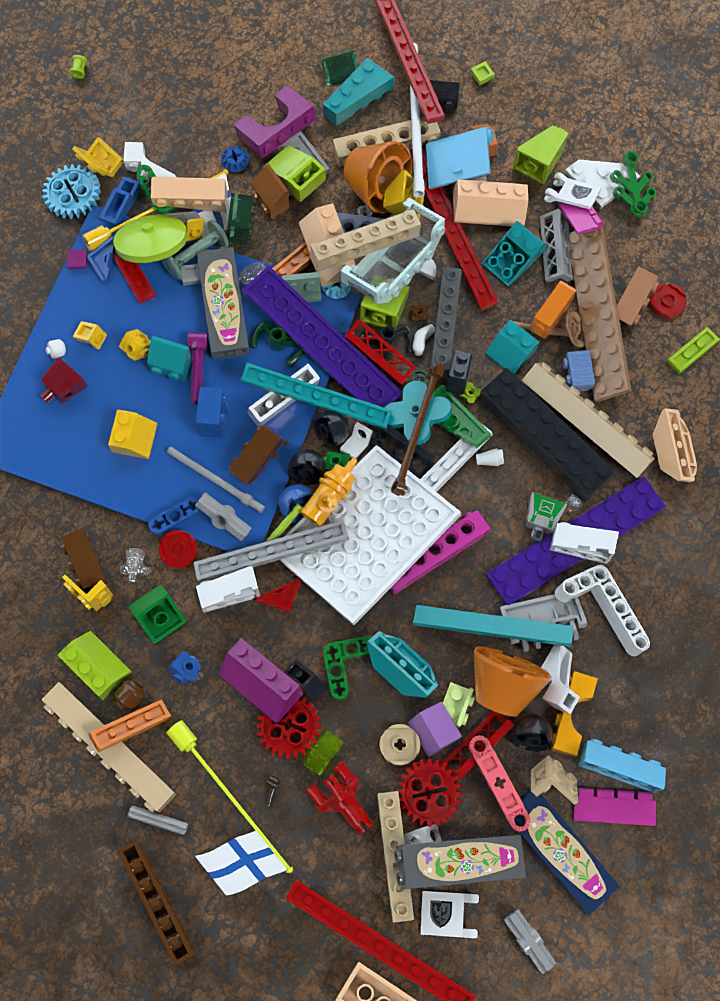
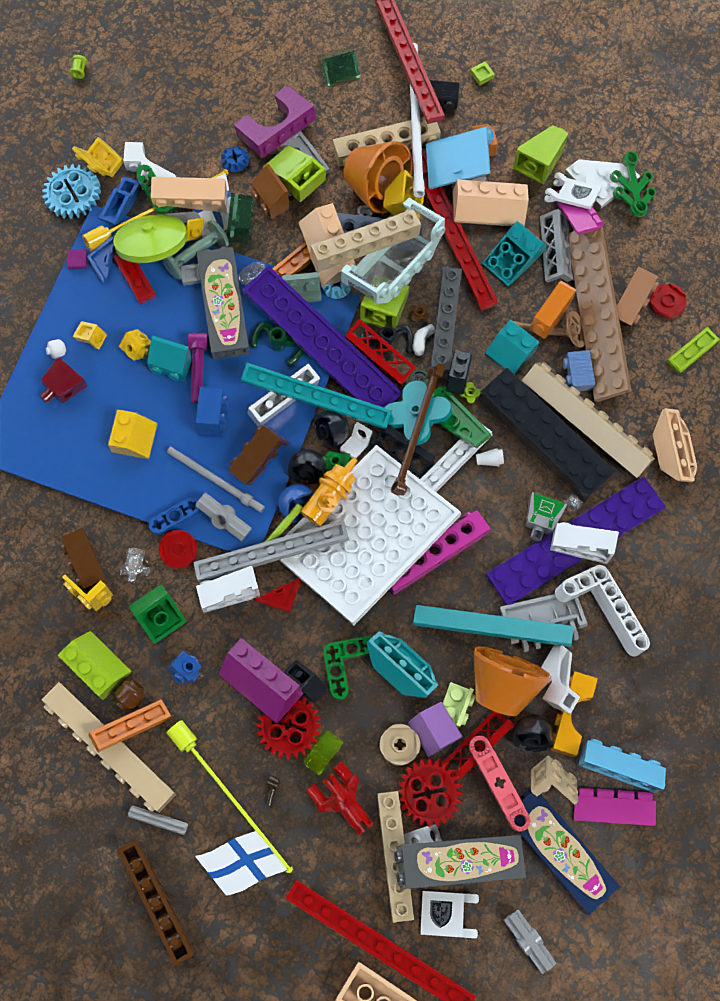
(358, 90): teal wedge -> none
(429, 269): white tile -> none

